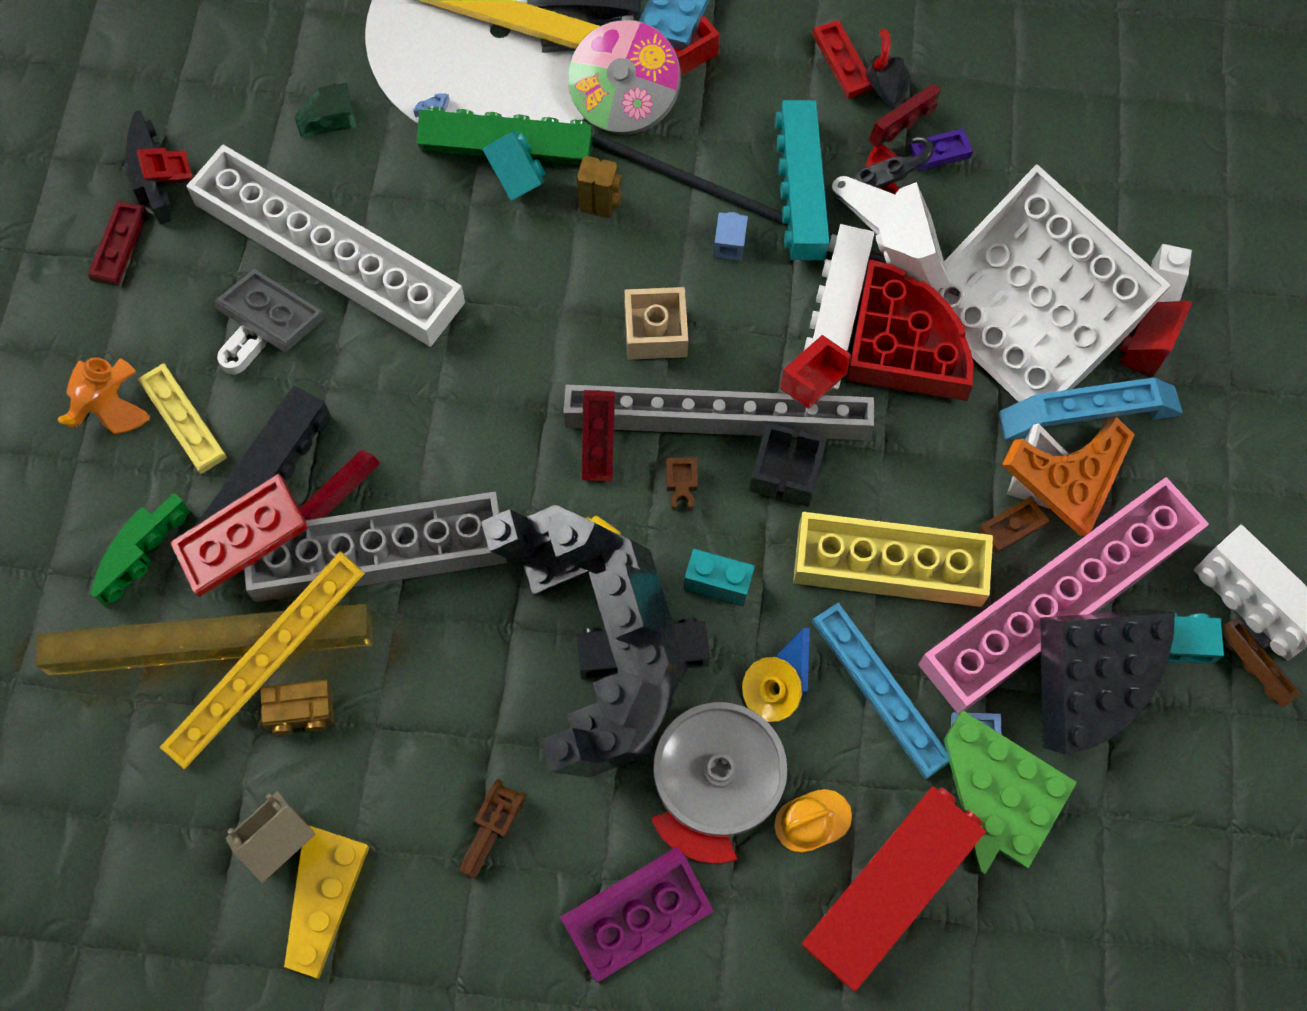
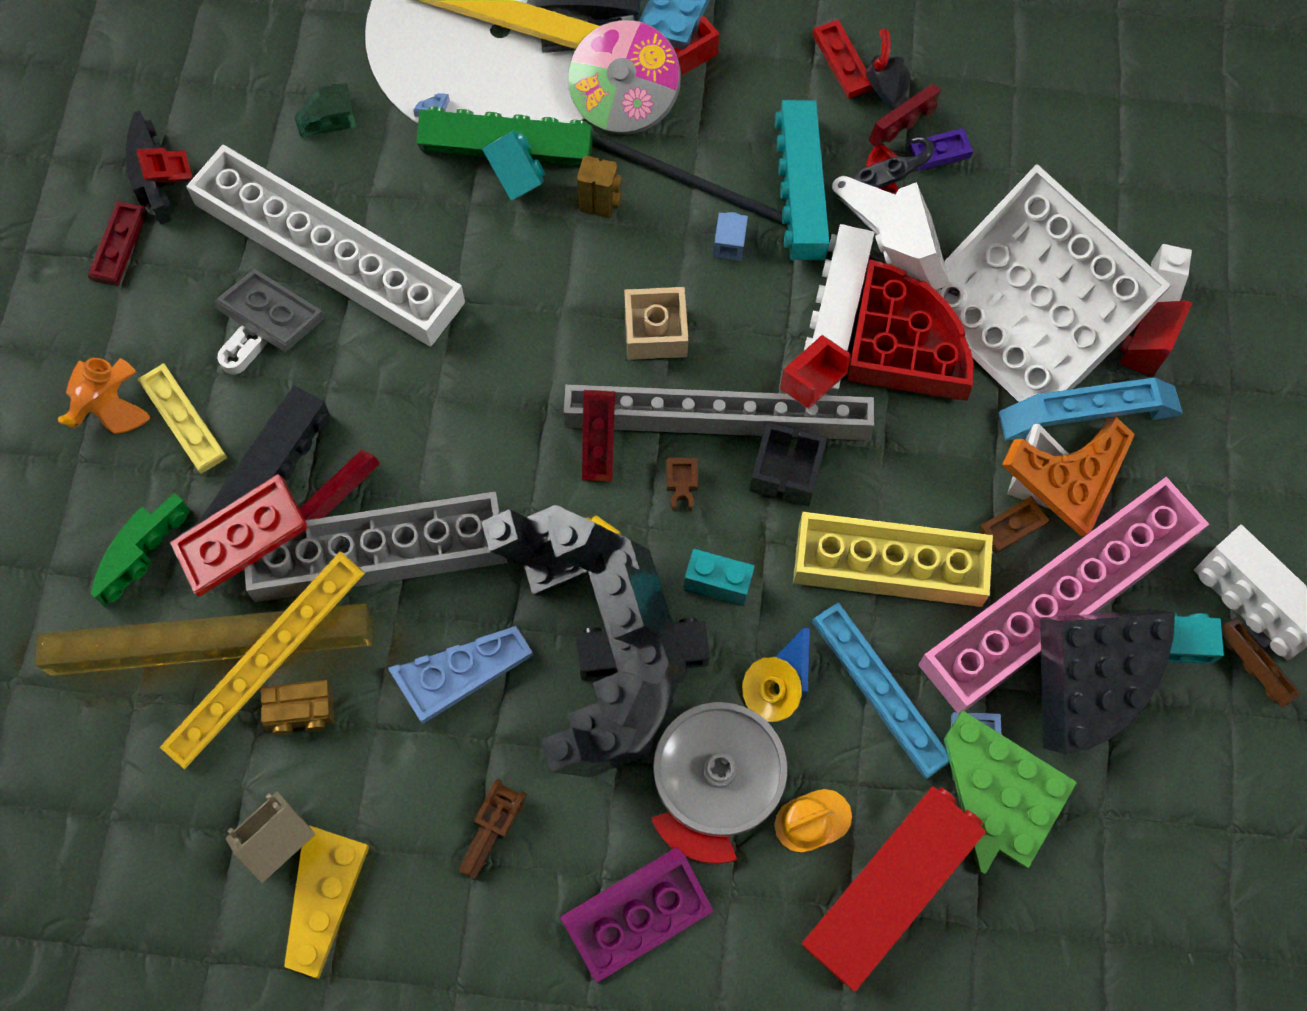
(448, 677): none -> medium blue wing

